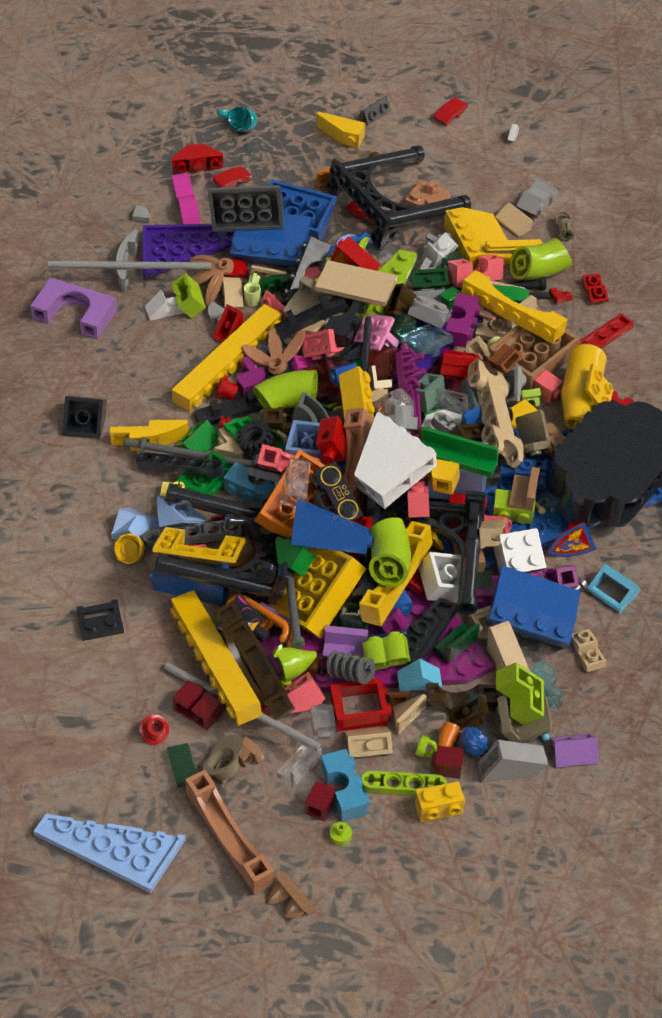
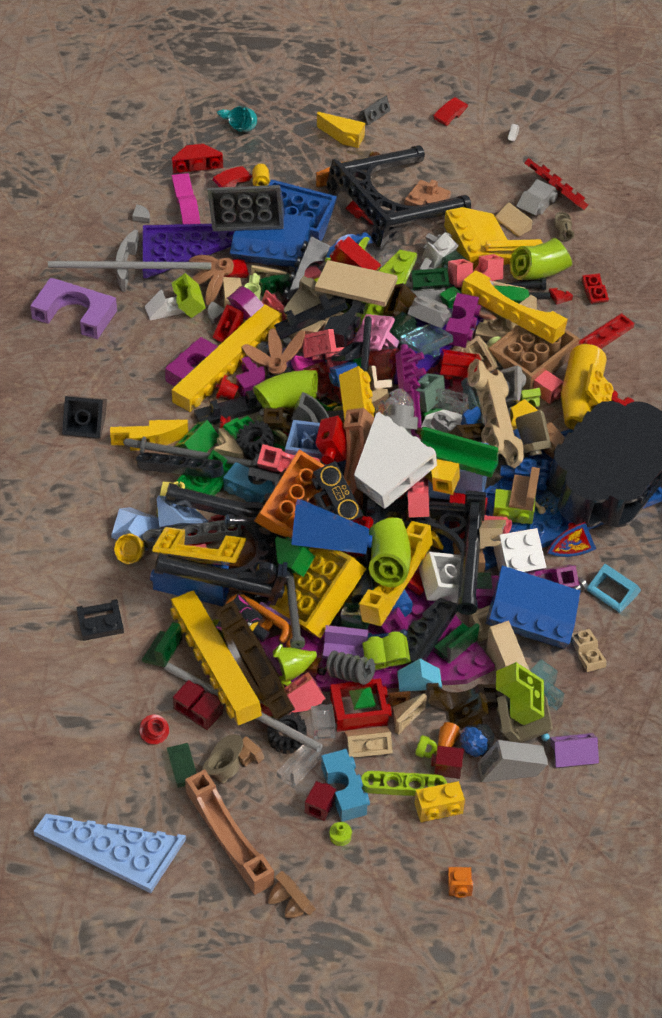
(164, 646): none -> dark green panel
(187, 360): none -> magenta arch
(245, 301): none -> magenta brick
(260, 175): none -> yellow brick
(287, 743): none -> black tyre
(295, 482): clear slope -> none
(362, 698): none -> green slope
(460, 881): none -> orange bracket
(505, 358): dark orange piece -> none
(555, 181): none -> red wing

